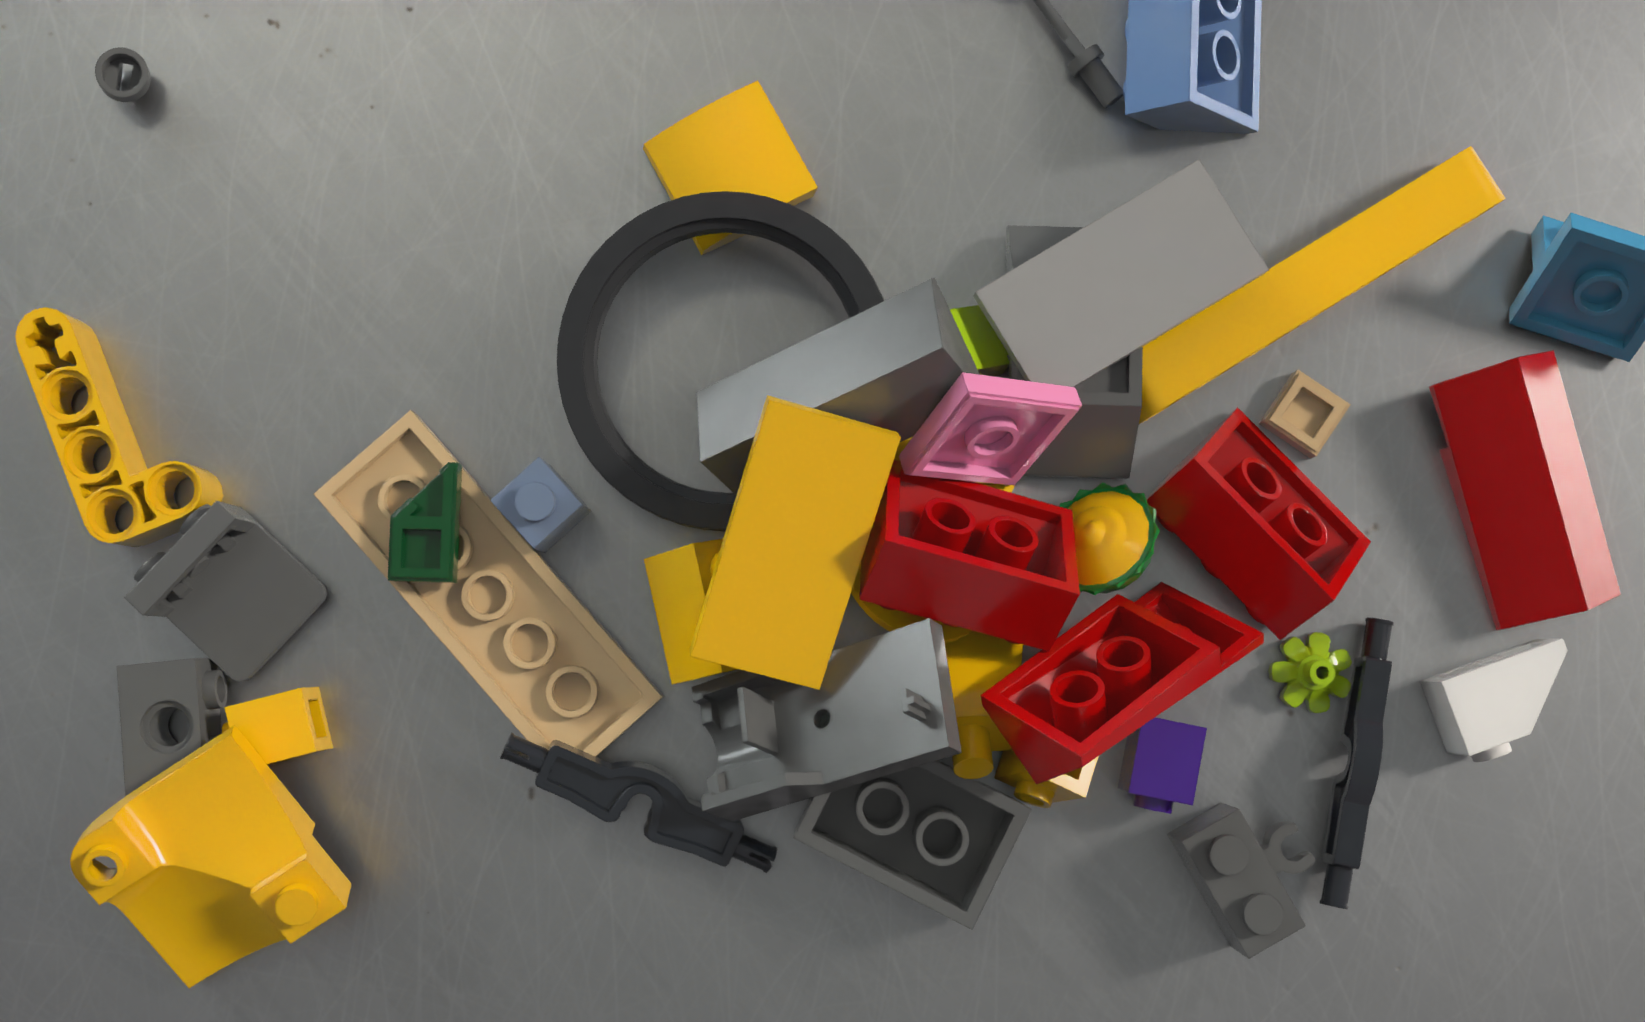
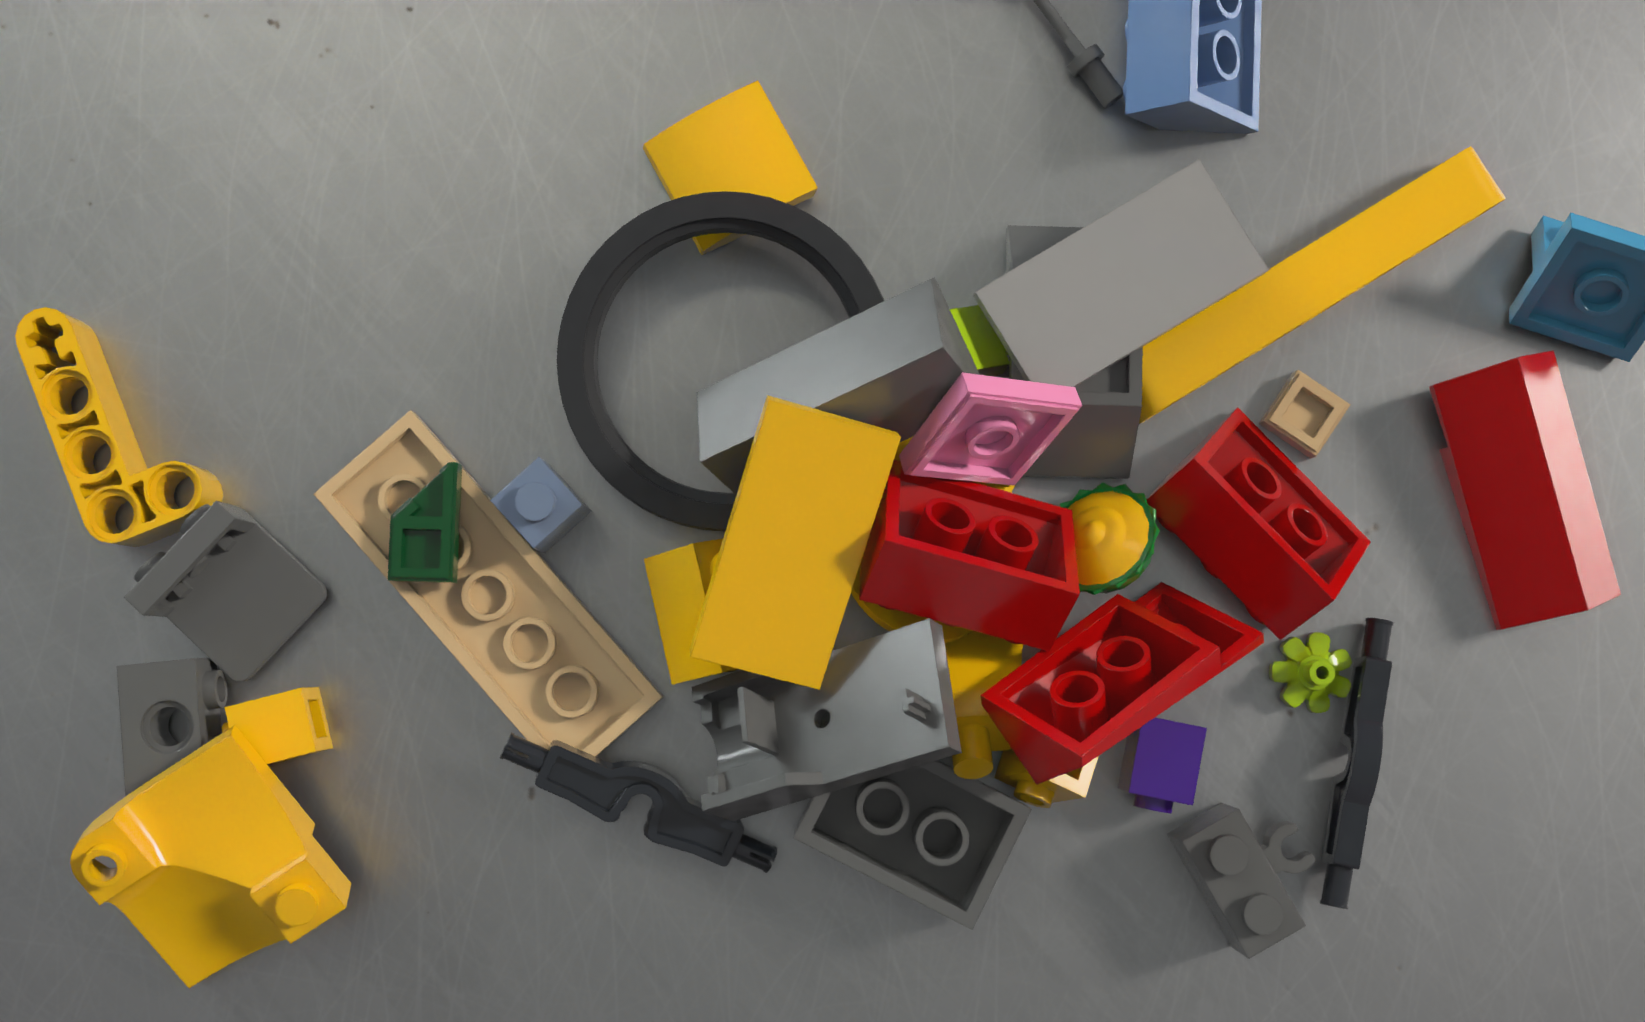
(109, 74): dark grey hinge -> none
(1493, 698): white slope -> none

